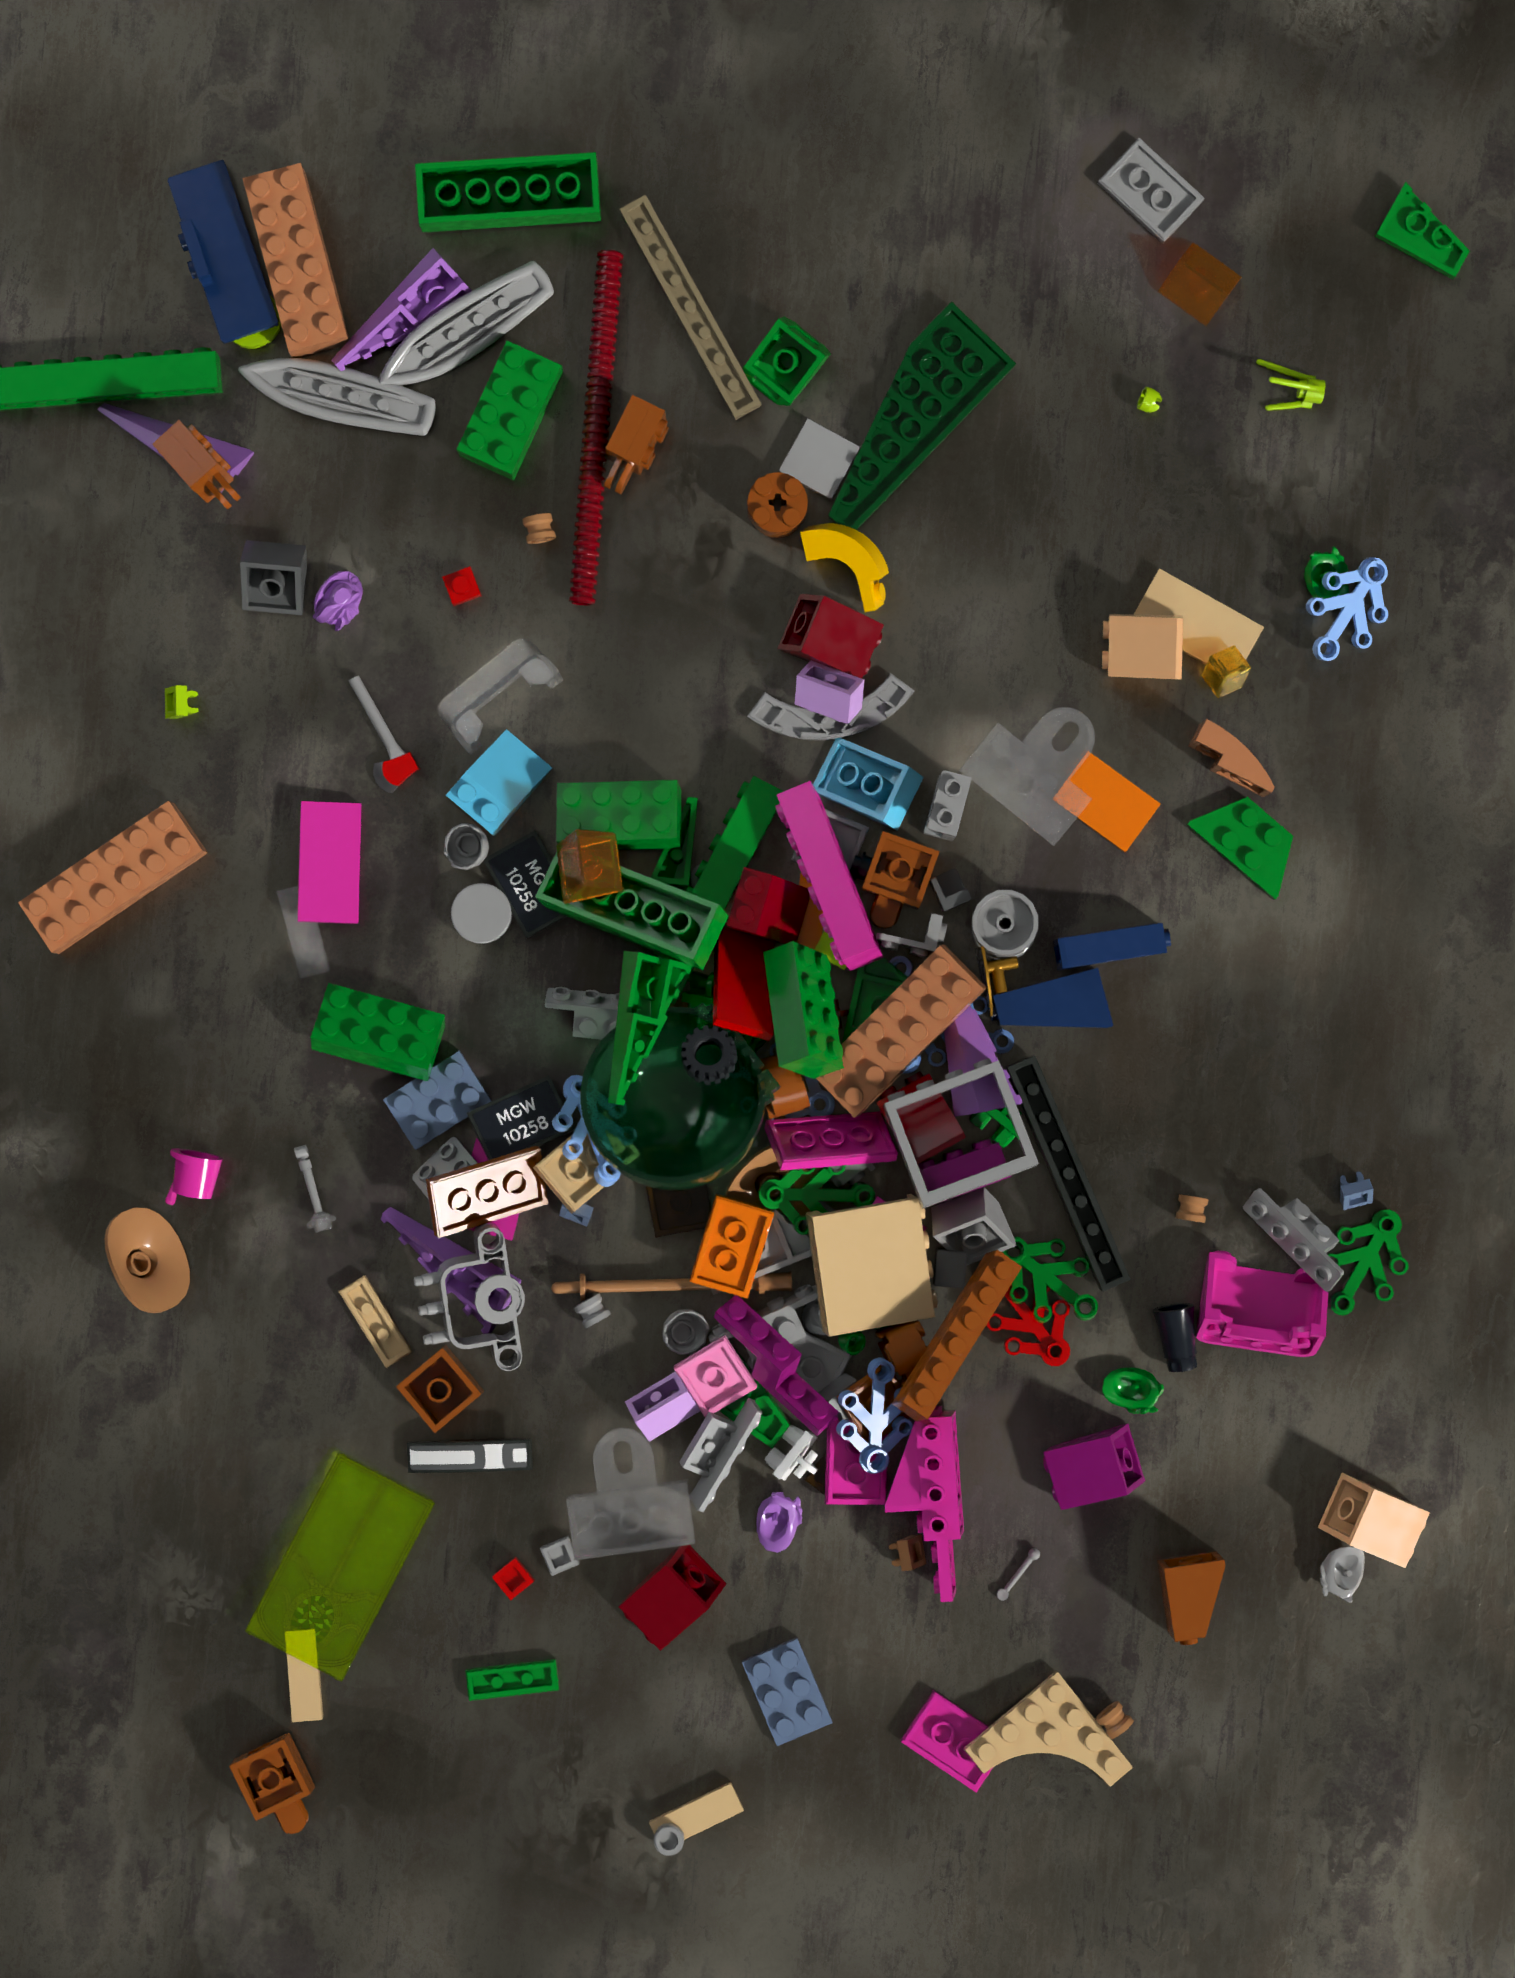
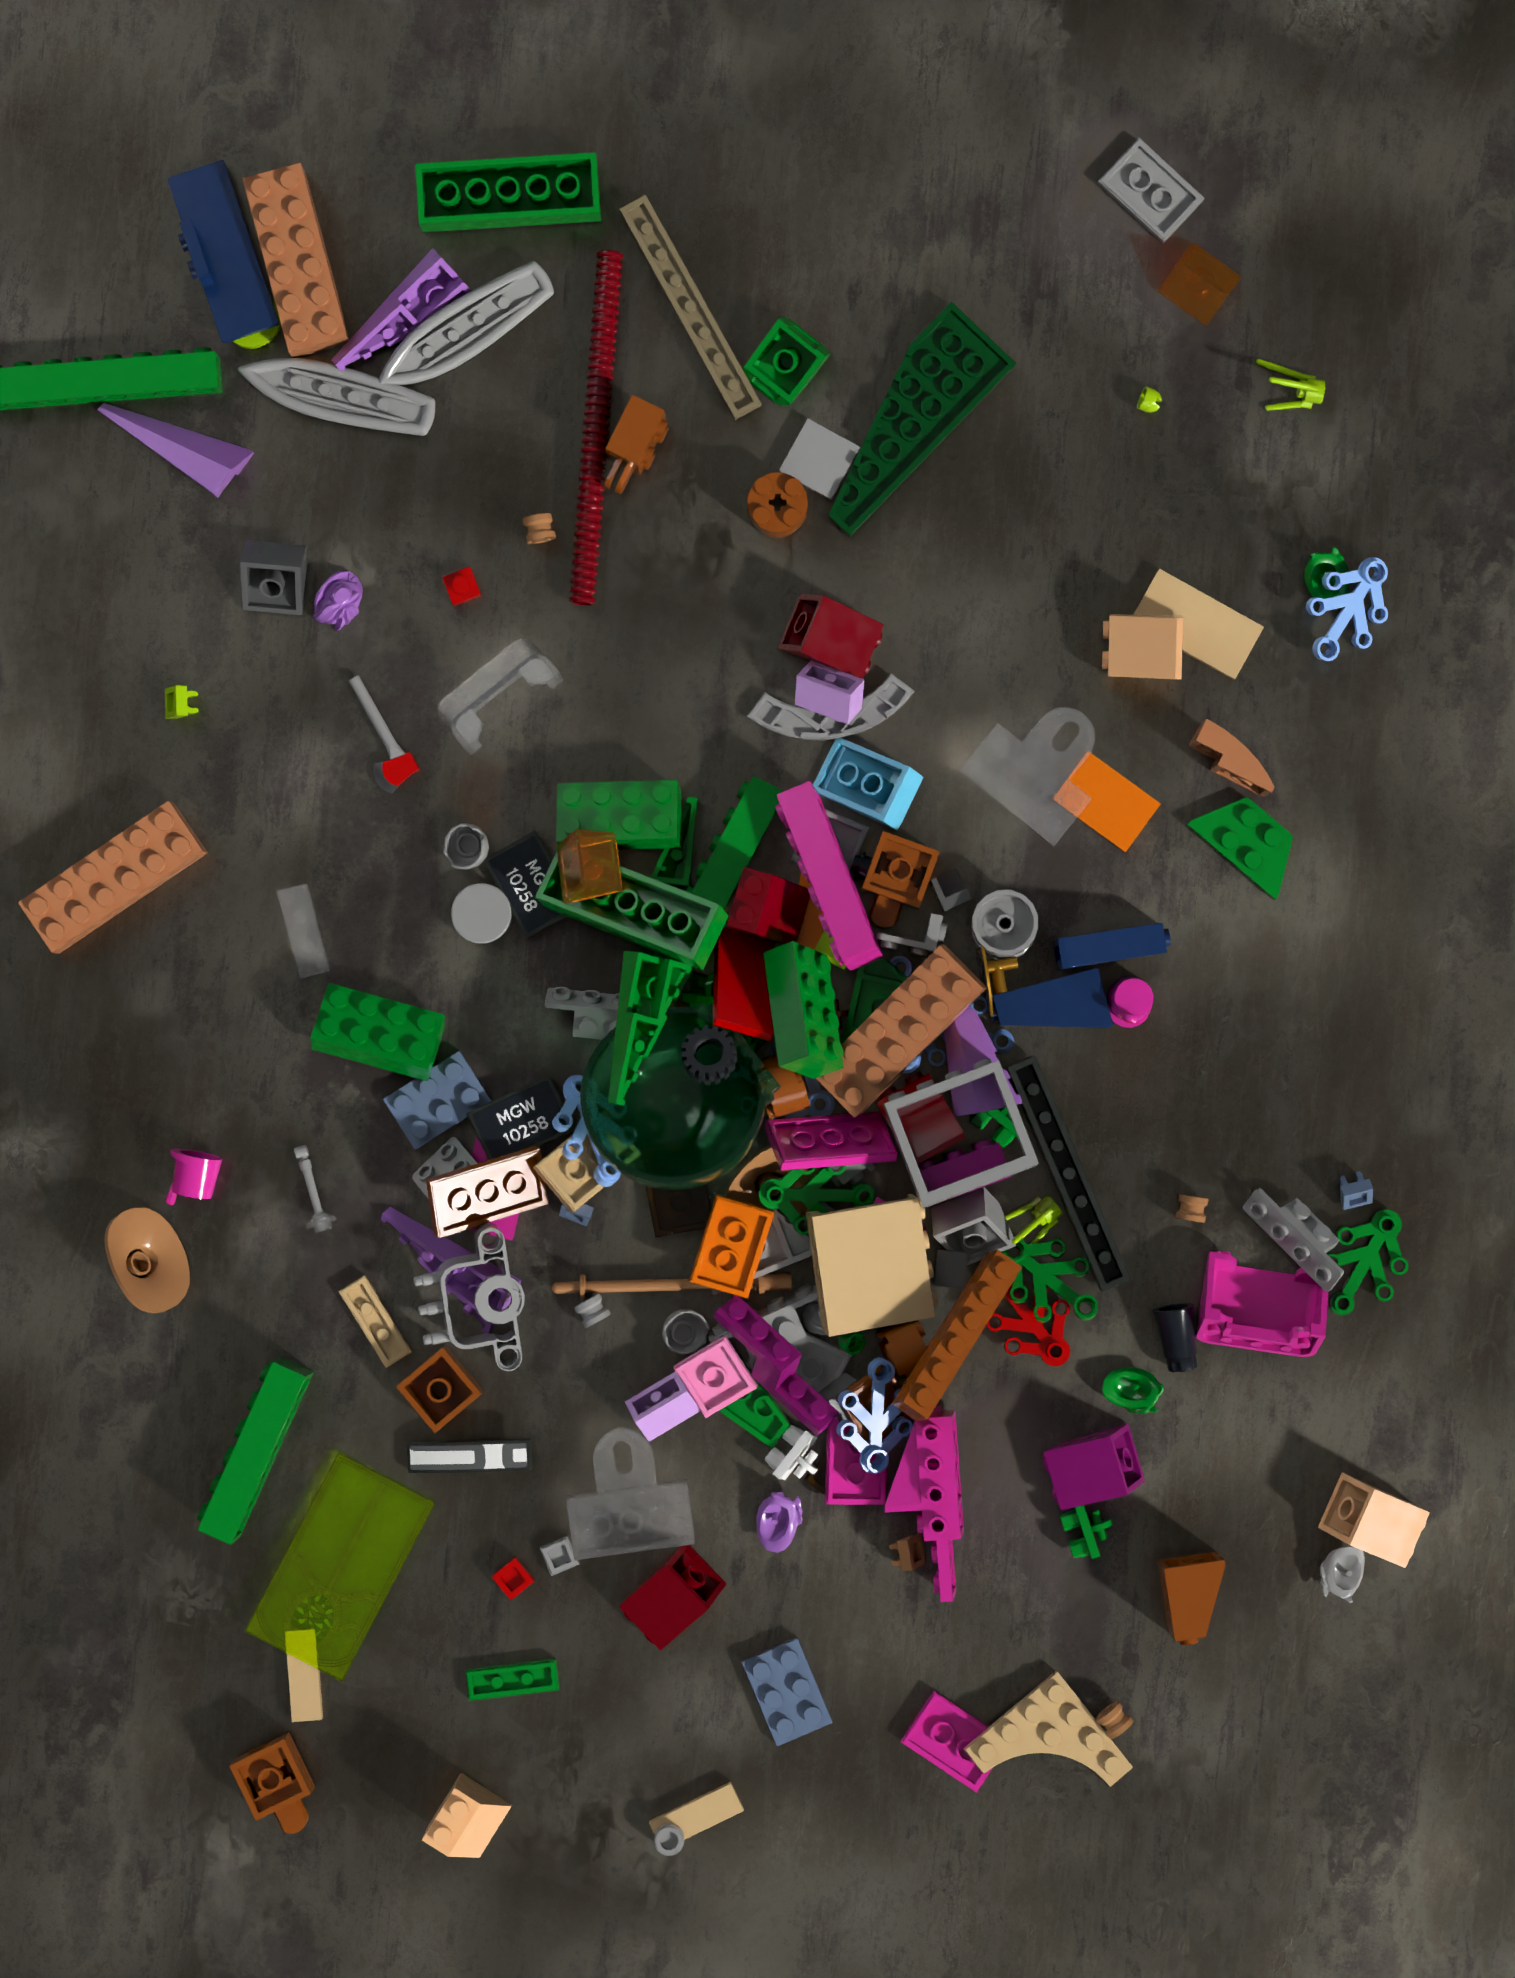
(197, 462): dark orange brick -> none
(255, 1450): none -> green brick
(329, 862): dark pink tile -> none
(466, 1819): none -> light nougat slope
(499, 782): medium azure slope -> none
(510, 410): green brick -> none
(715, 1450): light grey bracket -> none
(853, 549): yellow arch -> none
(947, 805): light grey panel -> none
(1002, 1593): light grey hinge -> none
(1045, 1214): none -> lime plant
(1086, 1544): none -> green hips
(1129, 1001): none -> dark pink hat
(1226, 671): clear yellow panel -> none
(1419, 234): green wing -> none

